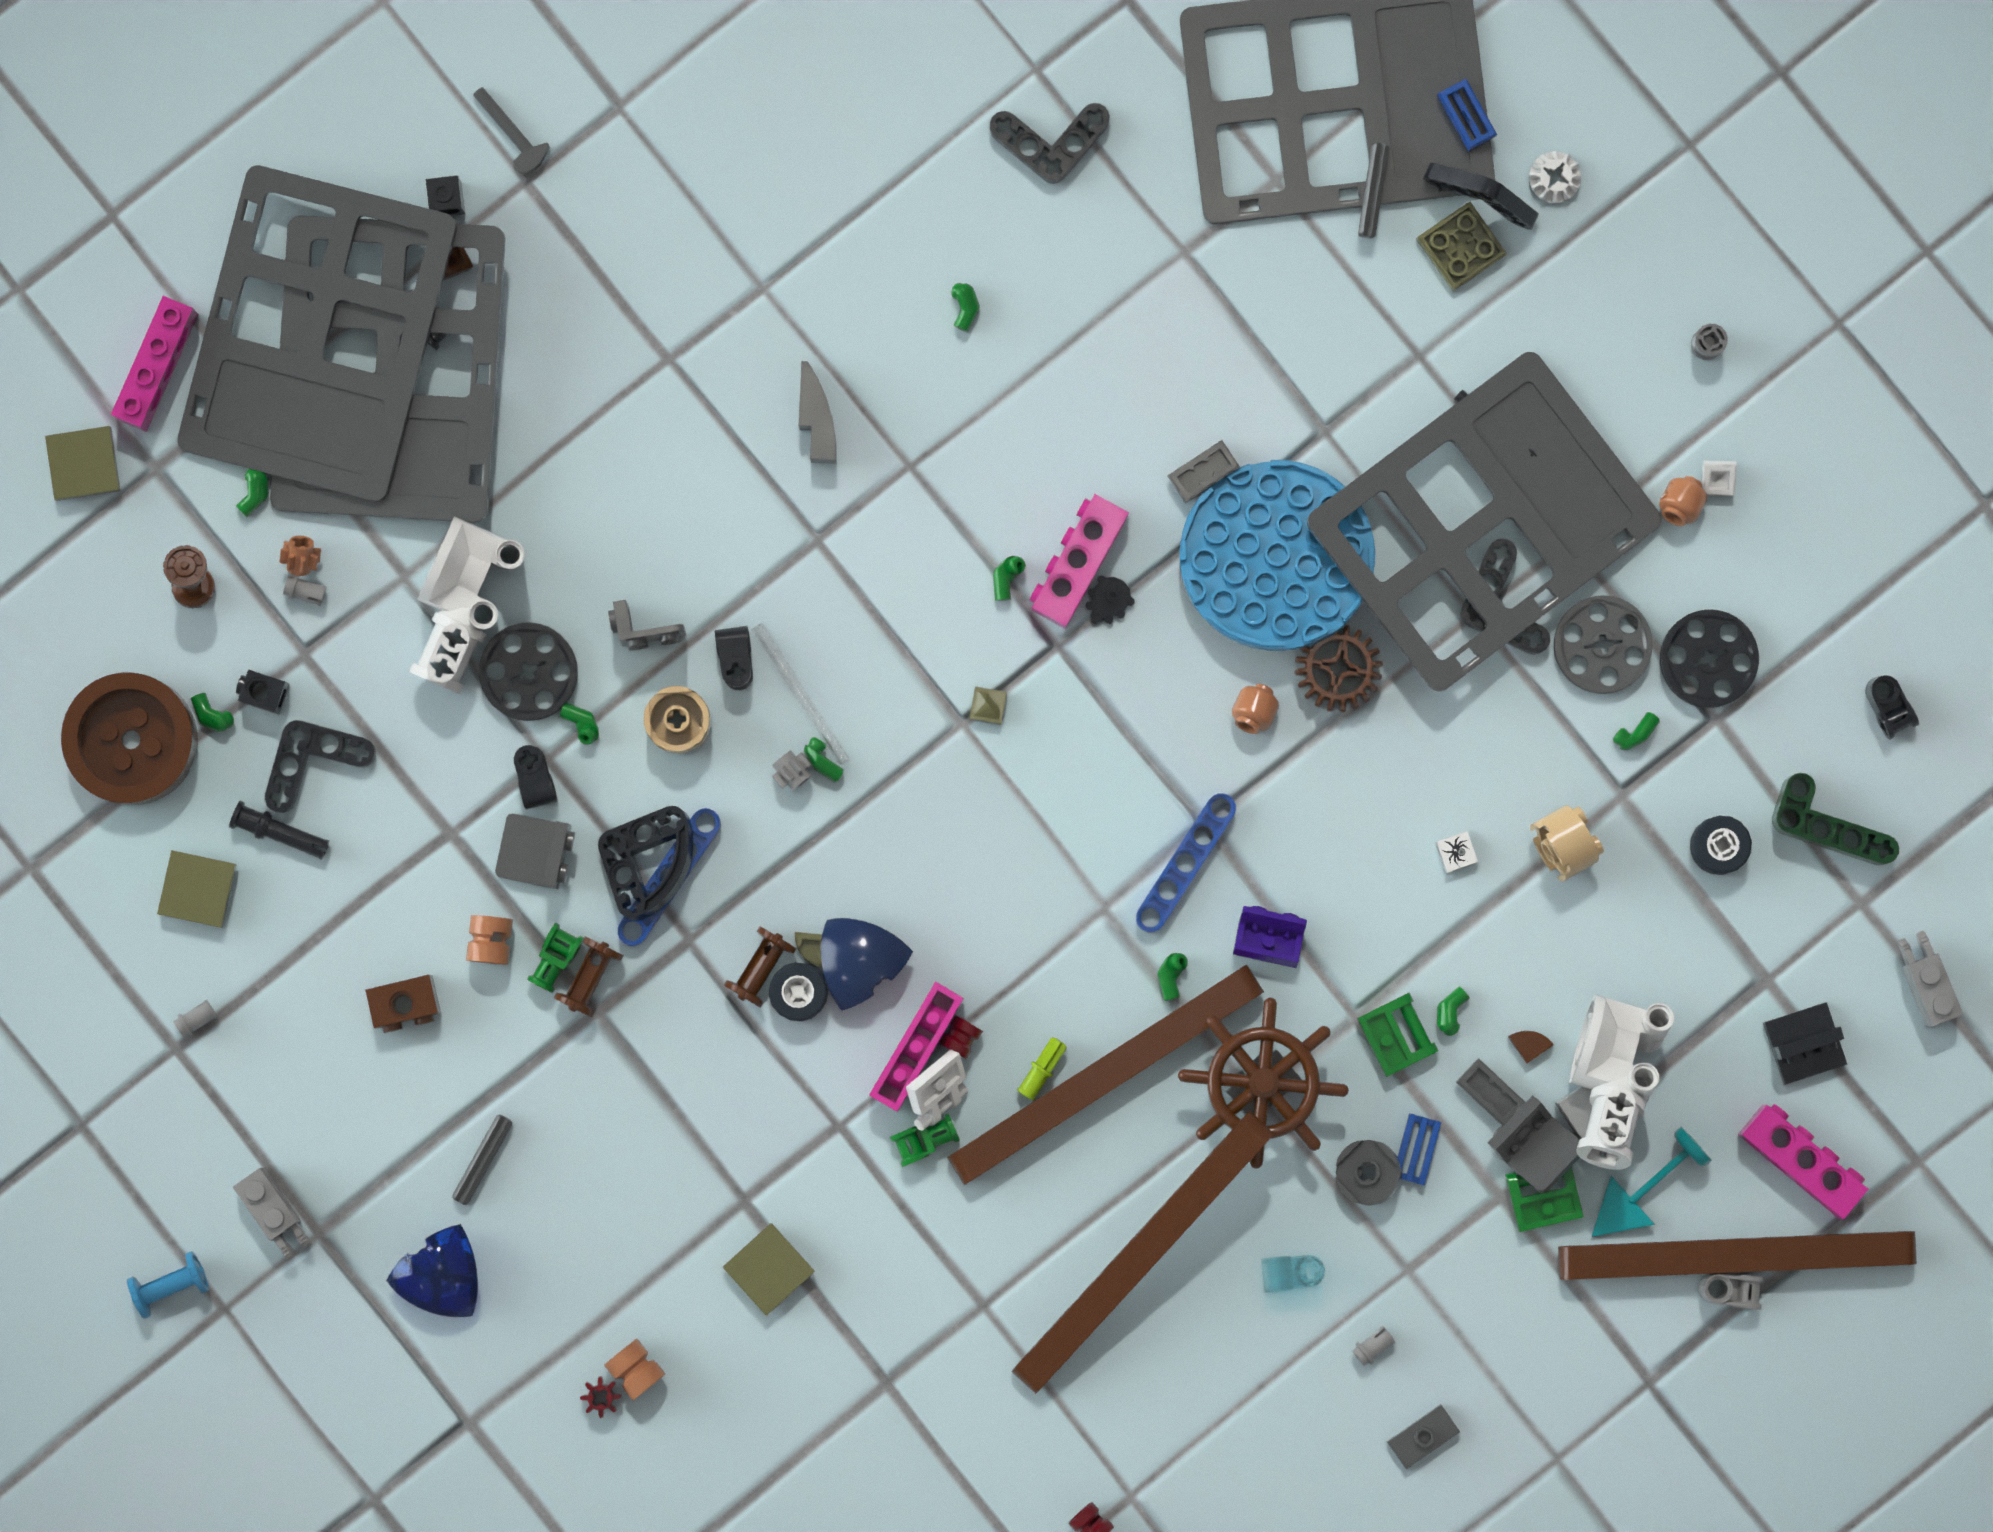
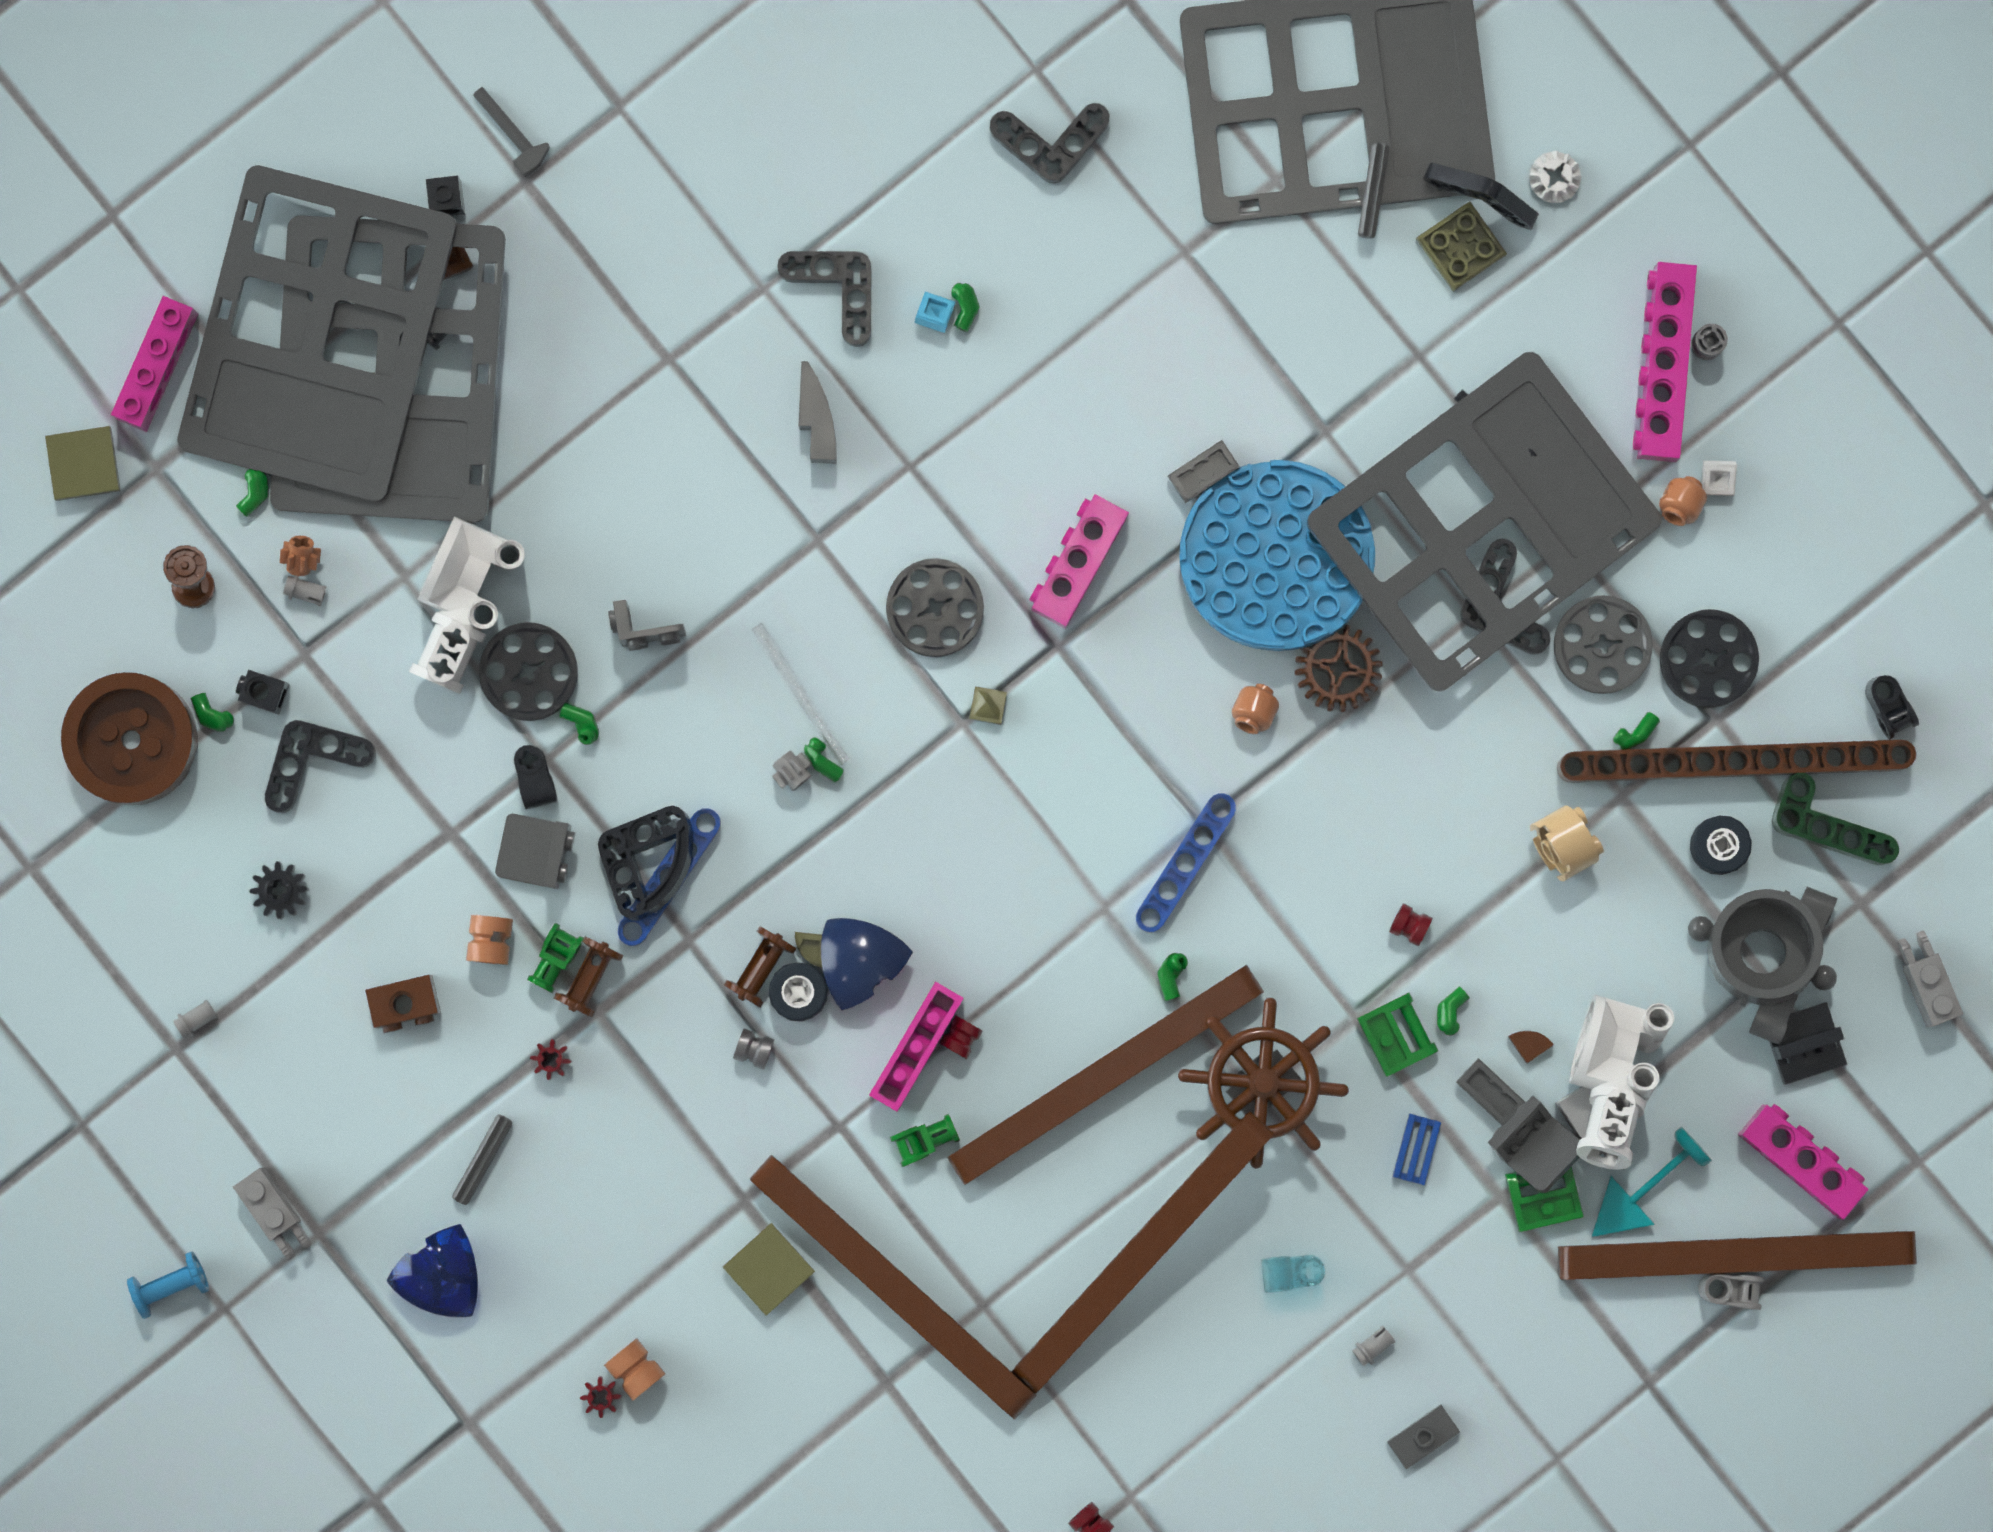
(196, 889): olive tile -> none
(263, 825): black pin -> none
(271, 881): none -> black gear
(541, 1058): none -> dark red gear
(665, 734): tan brick -> none
(735, 651): black piece -> none
(753, 1048): none -> flat silver wheel
(840, 274): none -> black beam
(892, 1287): none -> reddish brown beam
(920, 599): none -> black wedge
(934, 312): none -> medium azure tile
(937, 1089): white plate -> none
(1005, 574): green arm -> none
(1042, 1068): lime axle -> none
(1109, 599): black piece -> none
(1269, 936): dark purple bracket -> none
(1349, 1172): dark grey plate -> none
(1410, 924): none -> dark red wheel
(1456, 852): white tile -> none
(1479, 138): blue tile -> none
(1682, 281): none -> dark pink brick
(1752, 761): none -> reddish brown beam
(1799, 928): none -> dark grey piece

